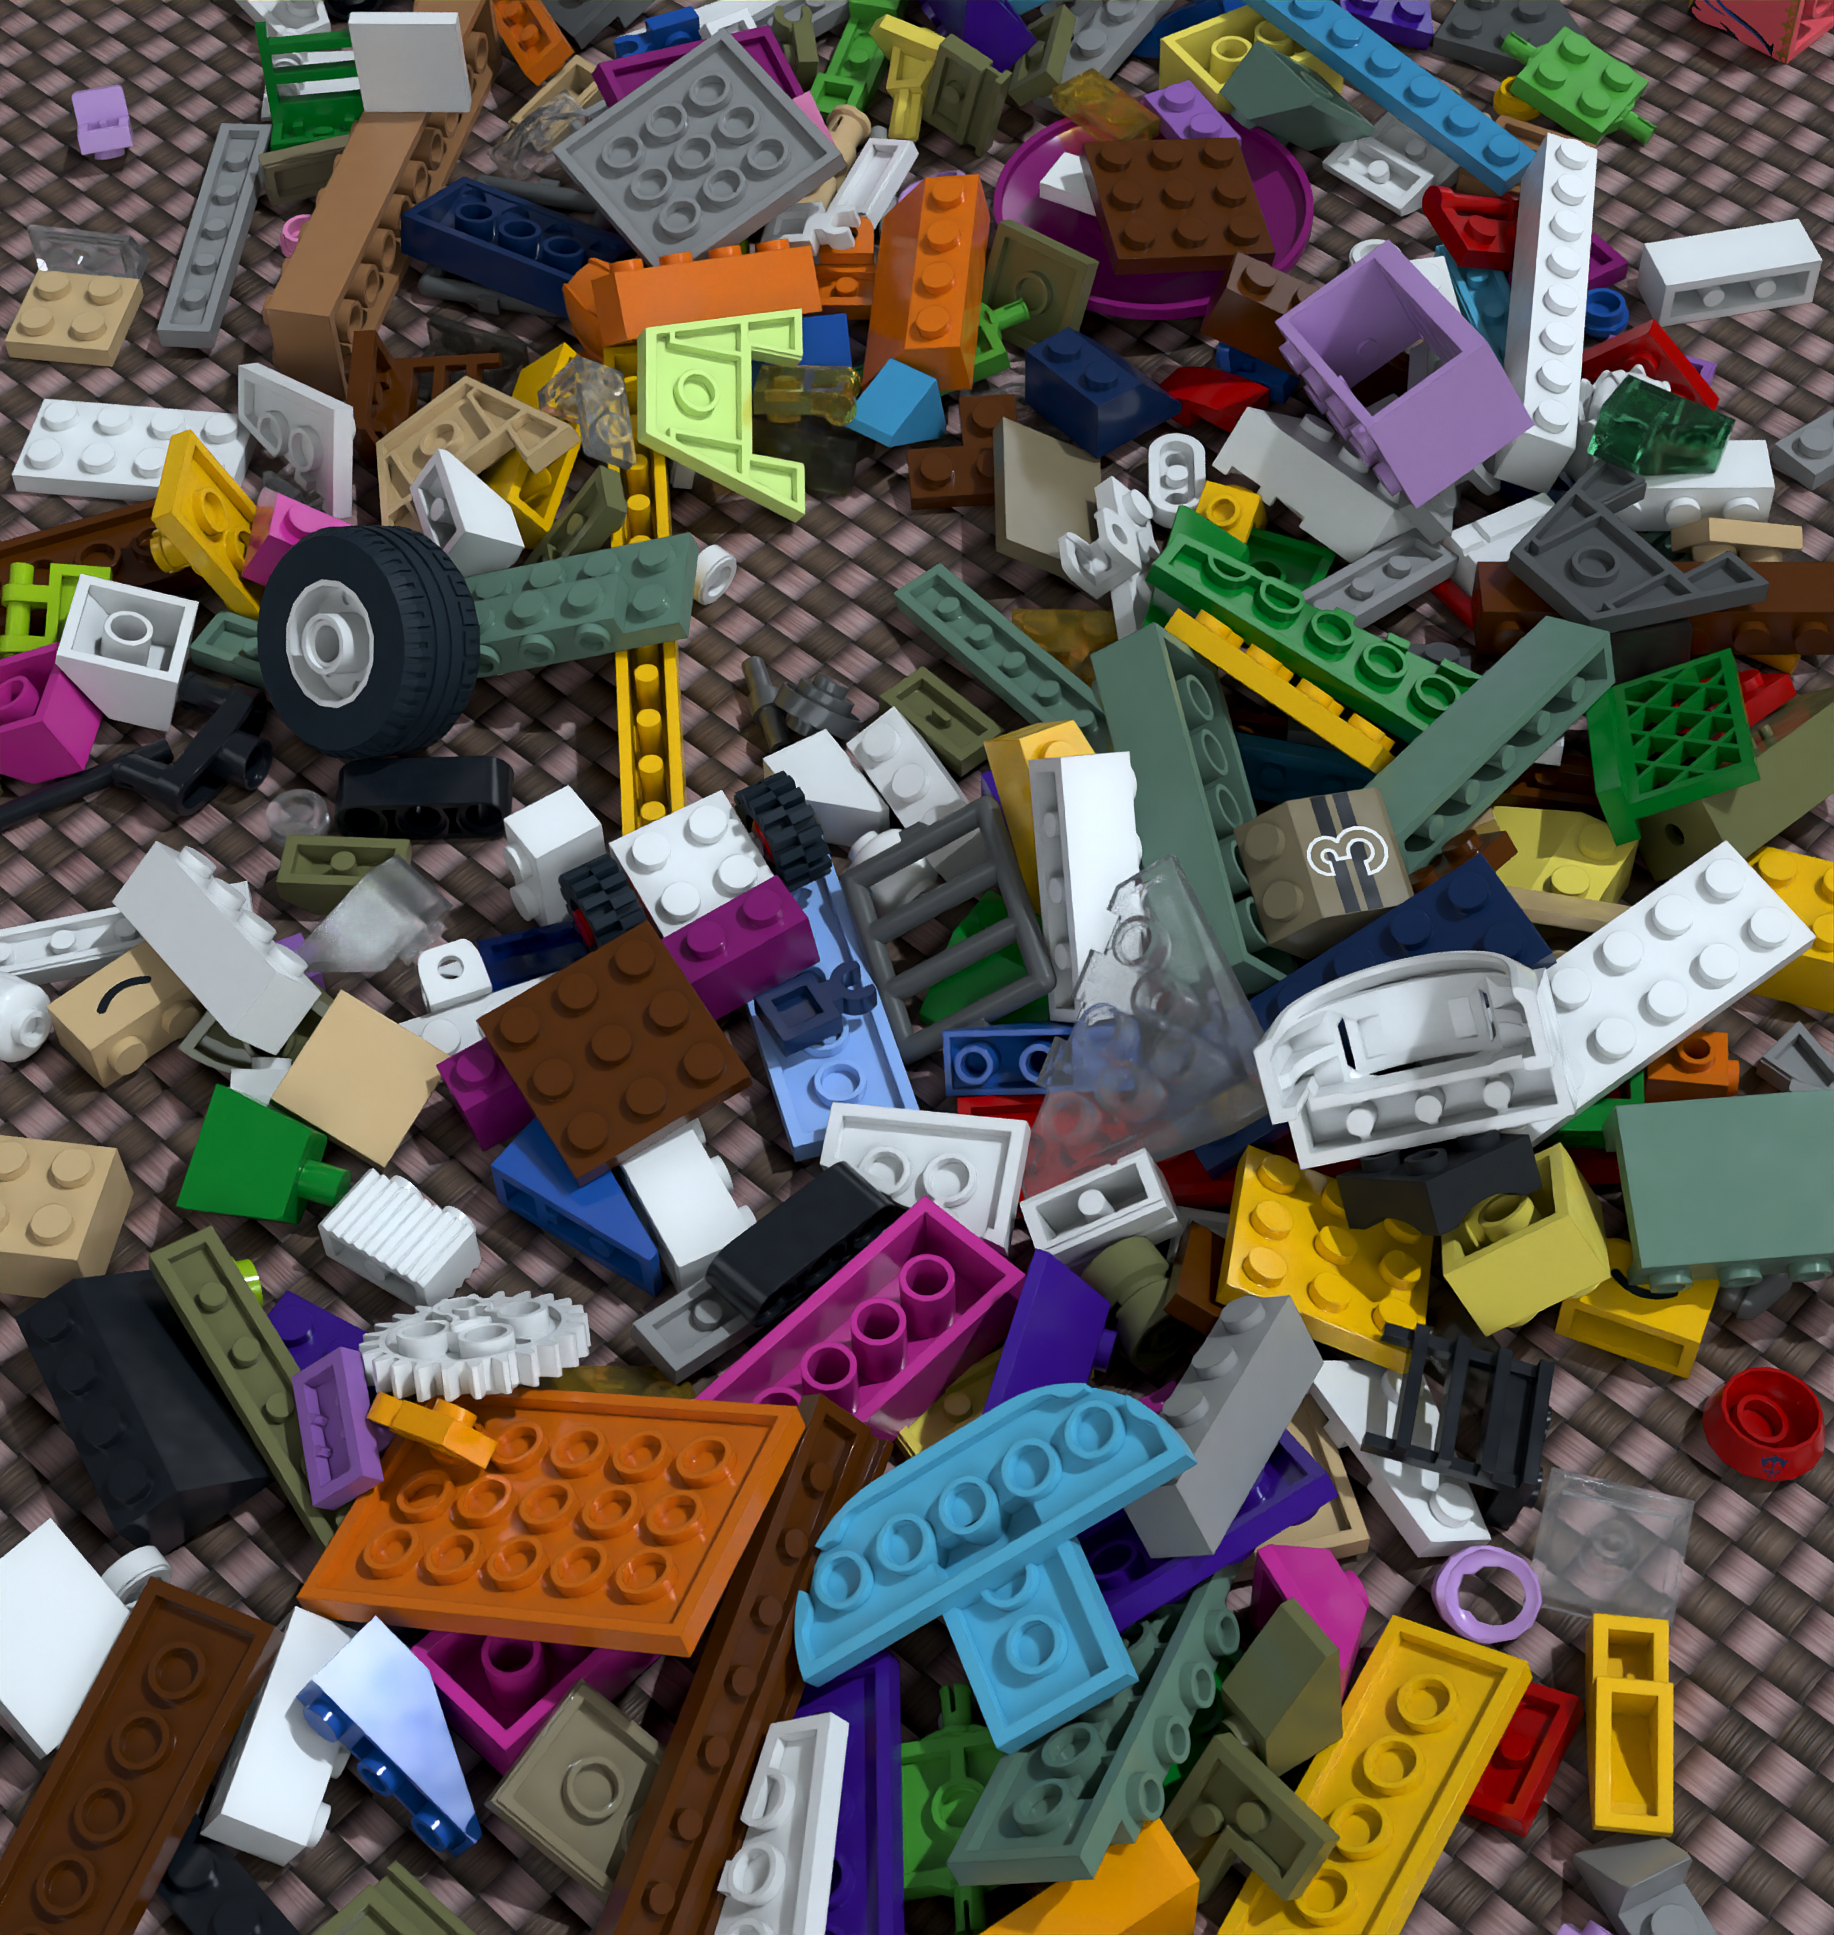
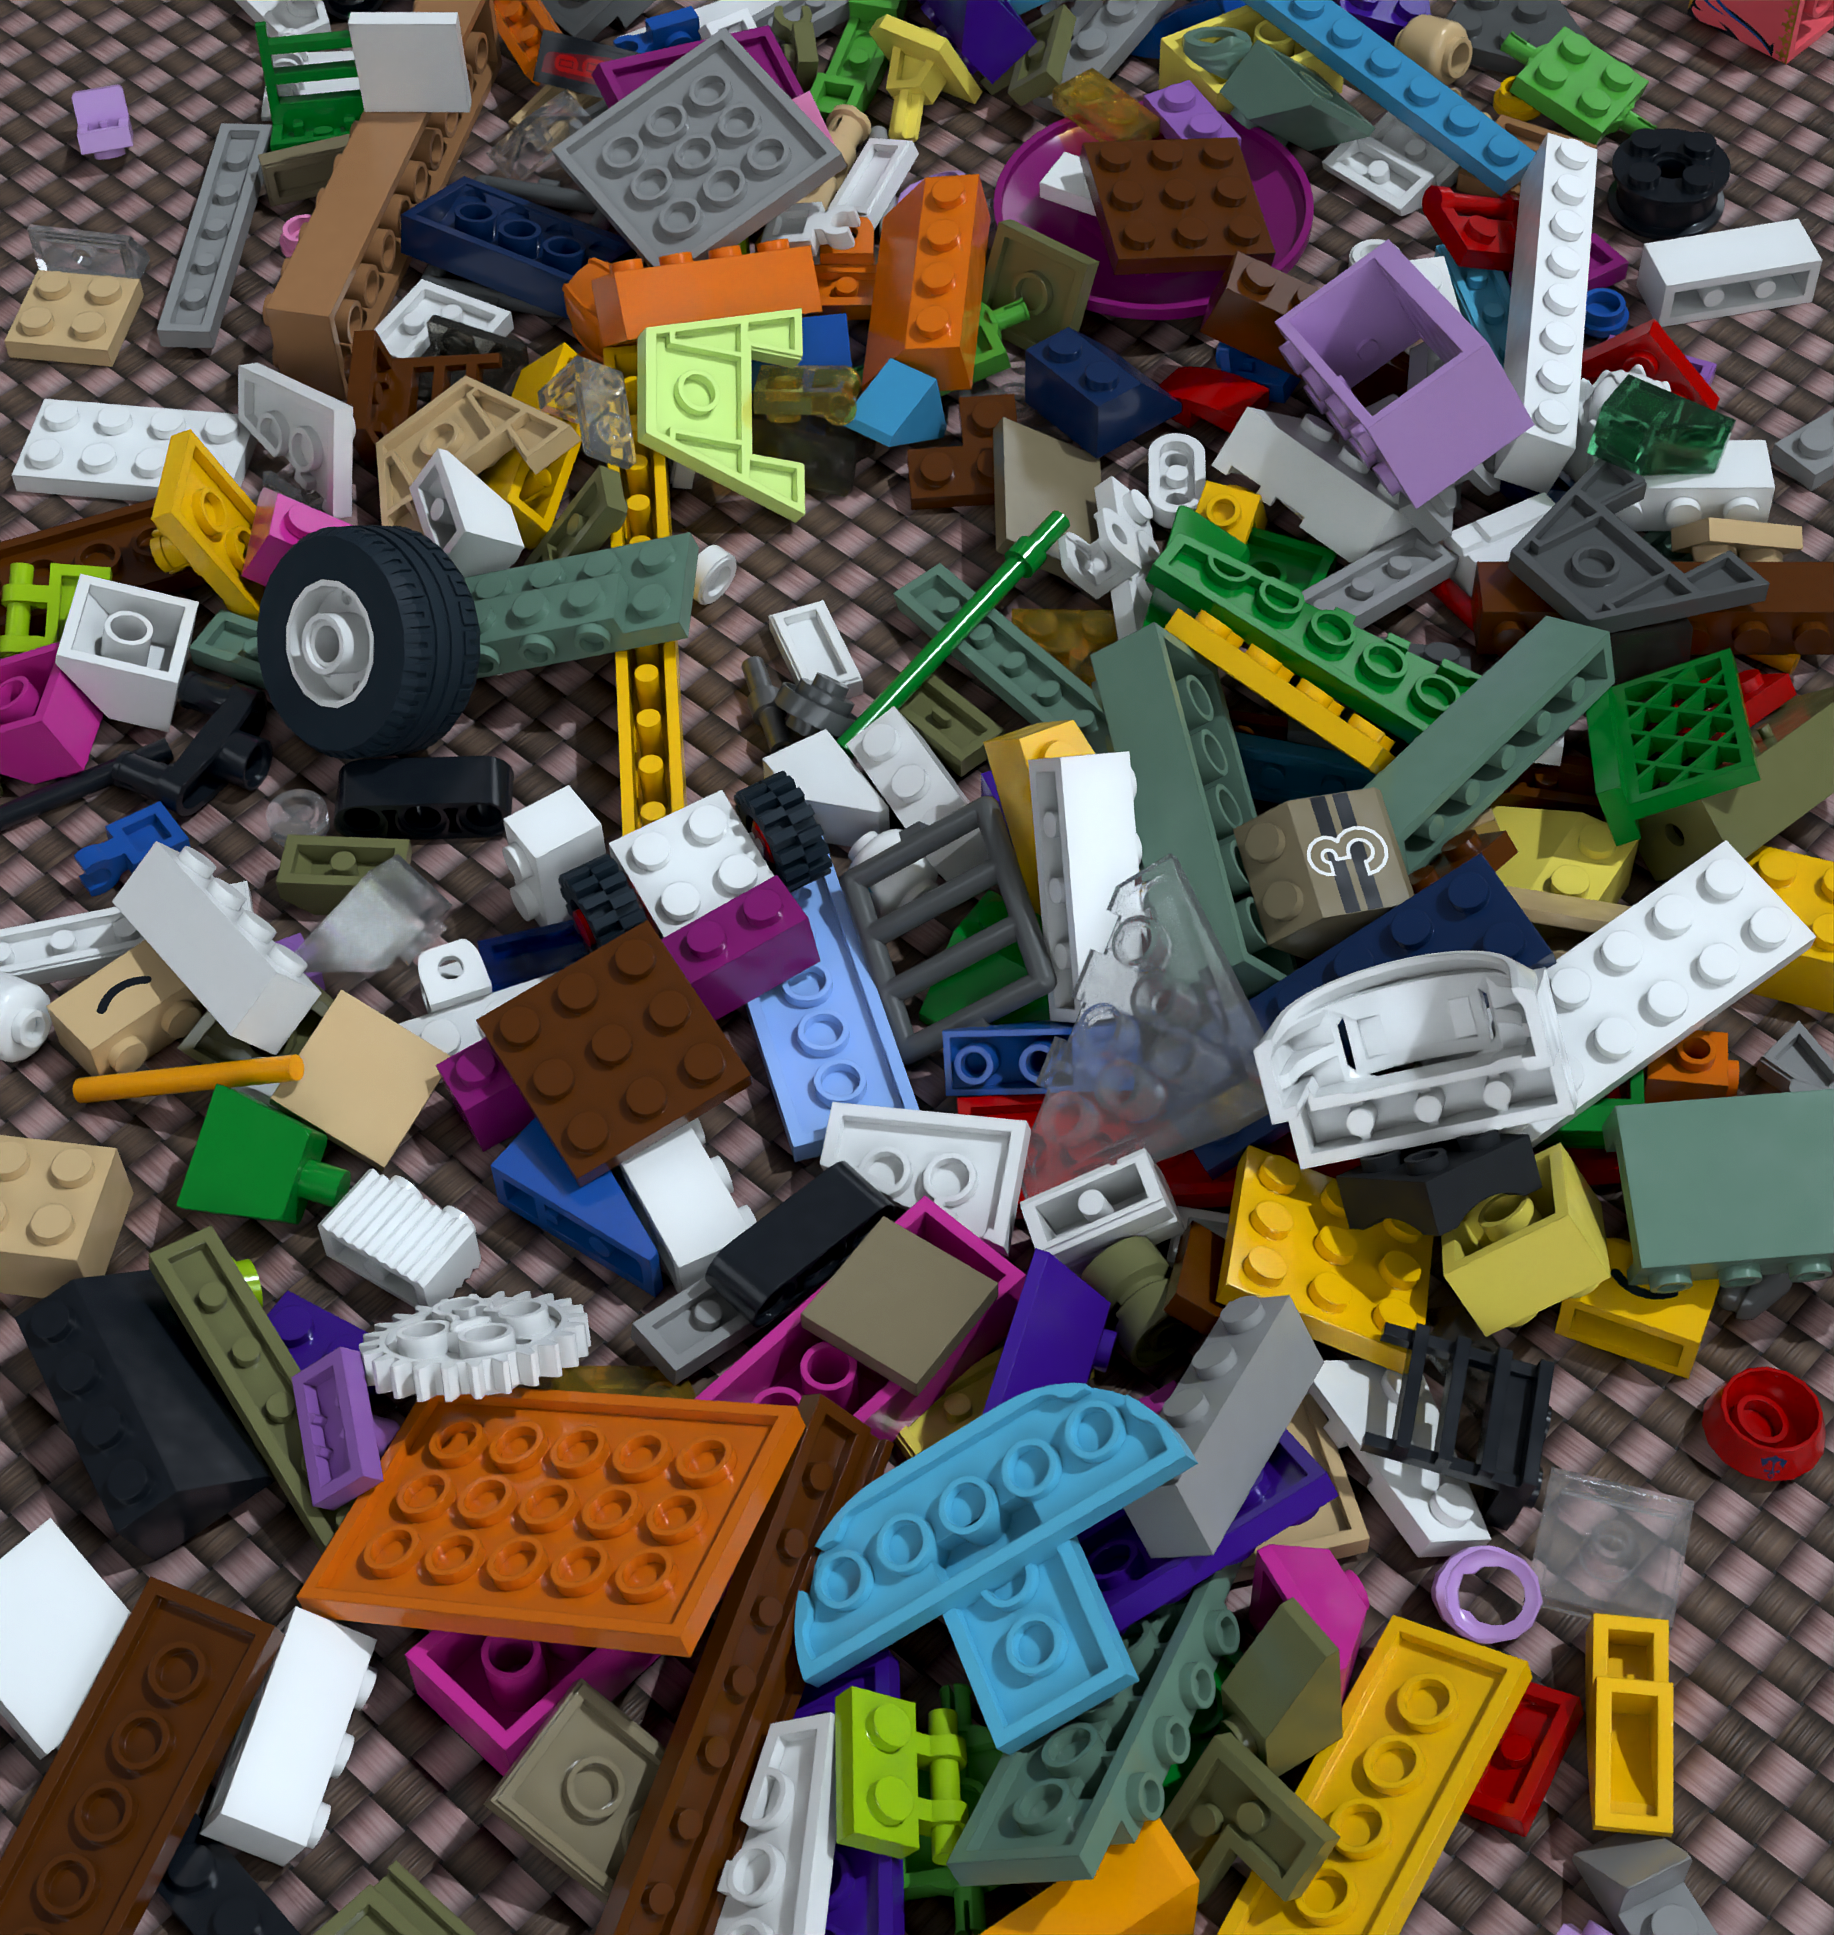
(127, 846): none -> blue plate
(132, 1571): white tile -> none
(188, 1078): none -> light orange bar
(391, 1720): slope -> none
(405, 327): none -> white plate
(443, 1428): light orange plate -> none
(570, 61): none -> slope
(811, 1011): dark blue plate -> none
(814, 645): none -> white tile
(879, 1777): none -> lime plate
(899, 1305): none -> dark tan tile
(965, 95): olive plate -> none
(1020, 561): none -> green bar
(1220, 57): none -> sand green piece
(1436, 46): none -> tan head
(1668, 183): none -> black wheel

